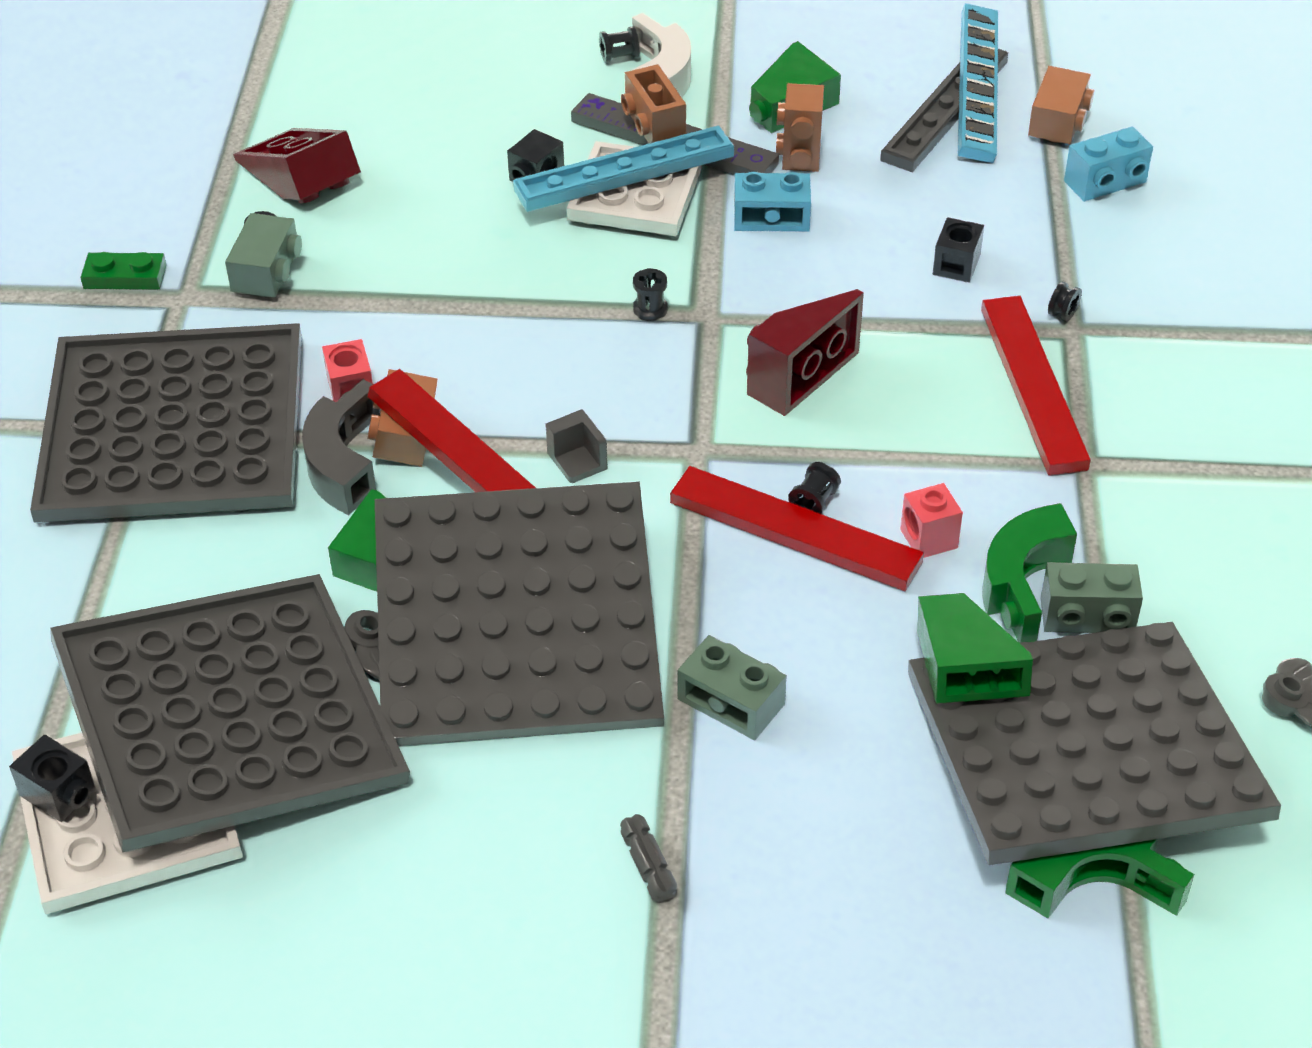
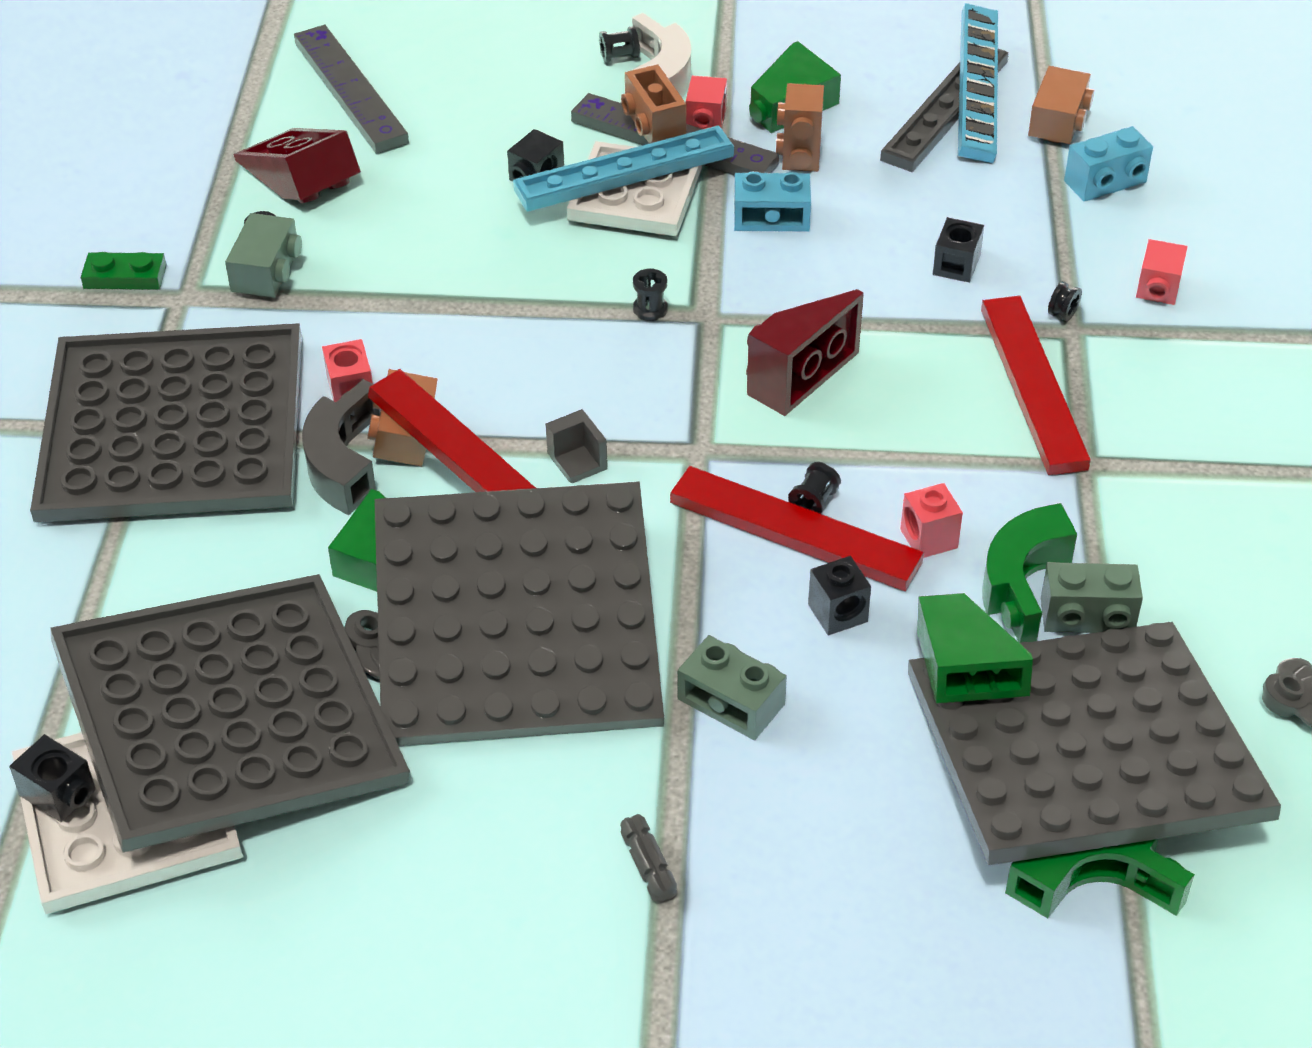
(351, 89): none -> dark grey tile
(706, 101): none -> coral brick
(839, 595): none -> black brick
(1161, 271): none -> coral brick

